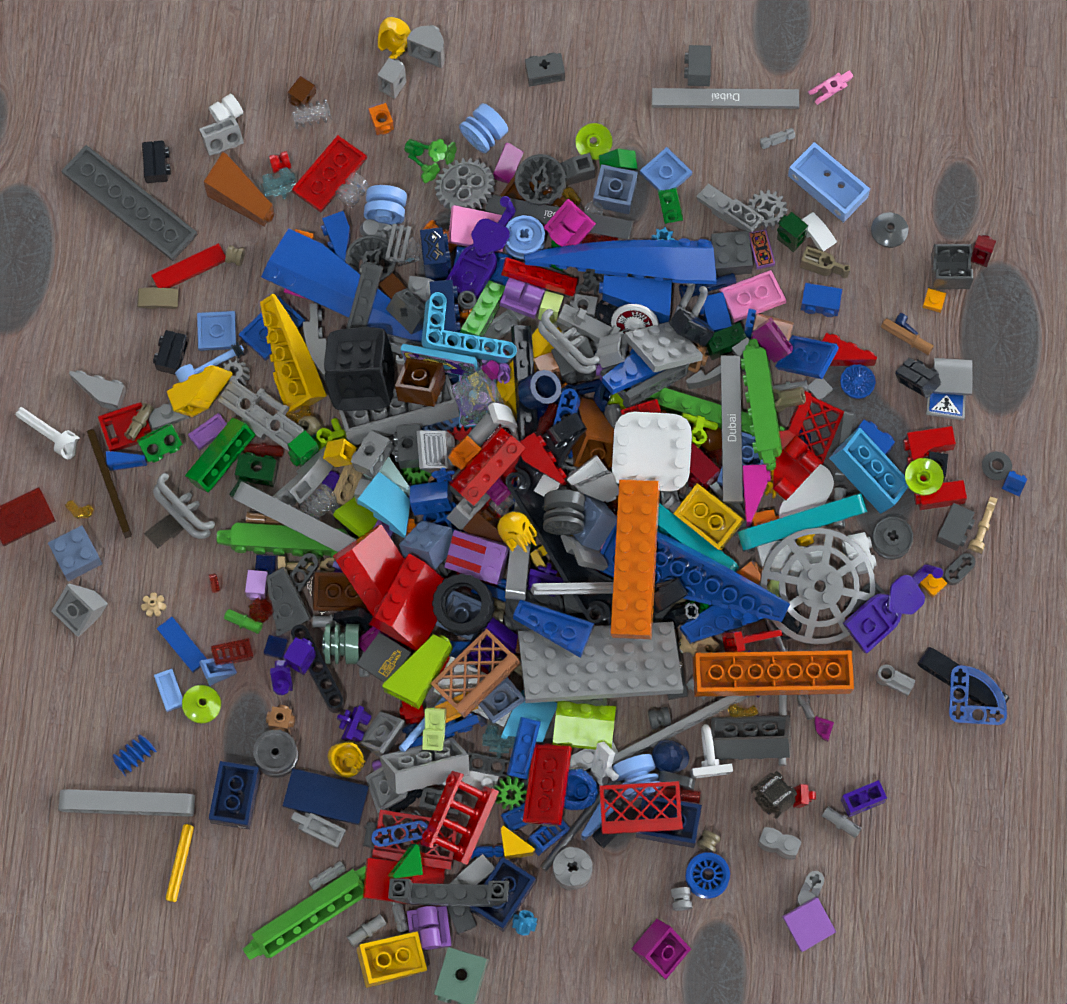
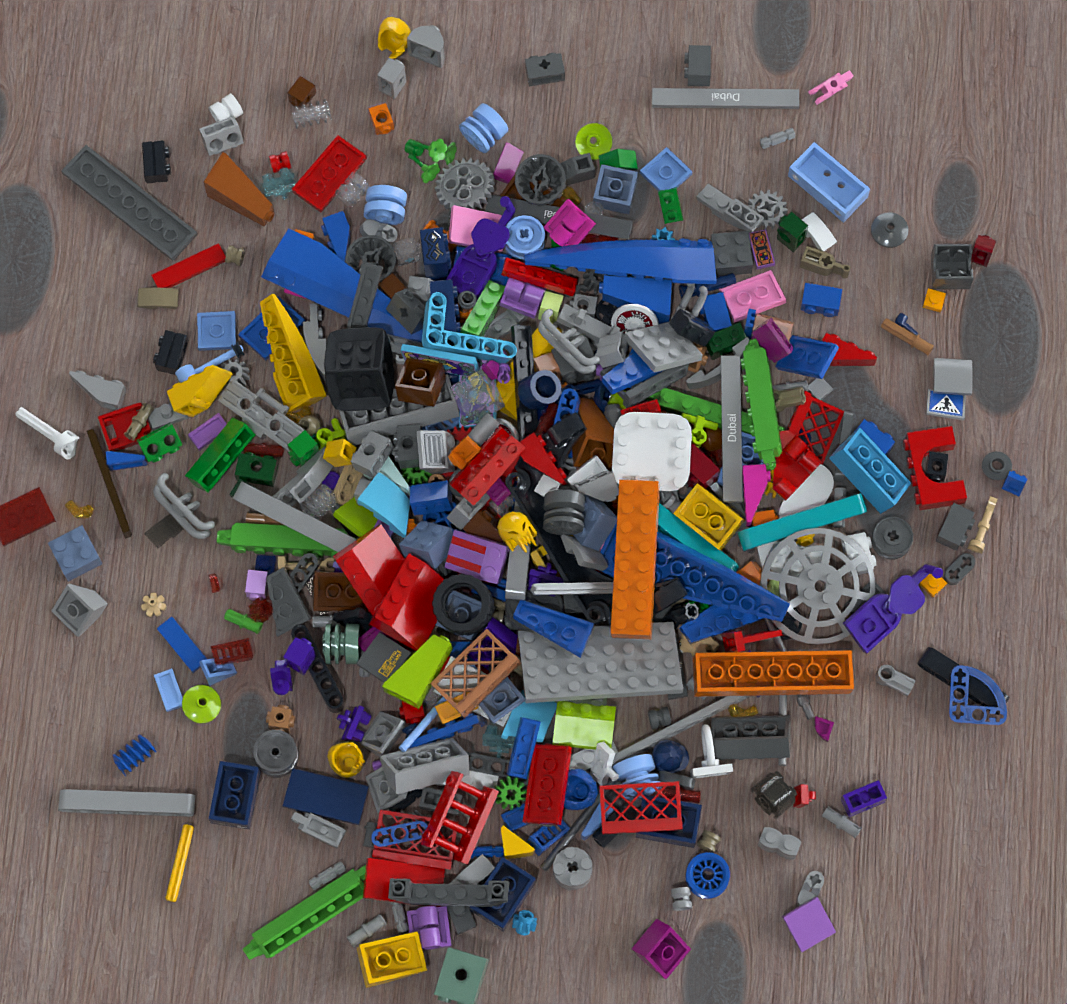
(275, 647): clear blue plate -> none
(401, 229): light grey tile -> none
(409, 864): green slope -> none
(434, 729): yellowish green slope -> none
(442, 475): blue plant -> none
(502, 415): white slope -> none
(857, 381): blue wheel -> none
(918, 377): black brick -> none
(928, 469): lime dish -> none

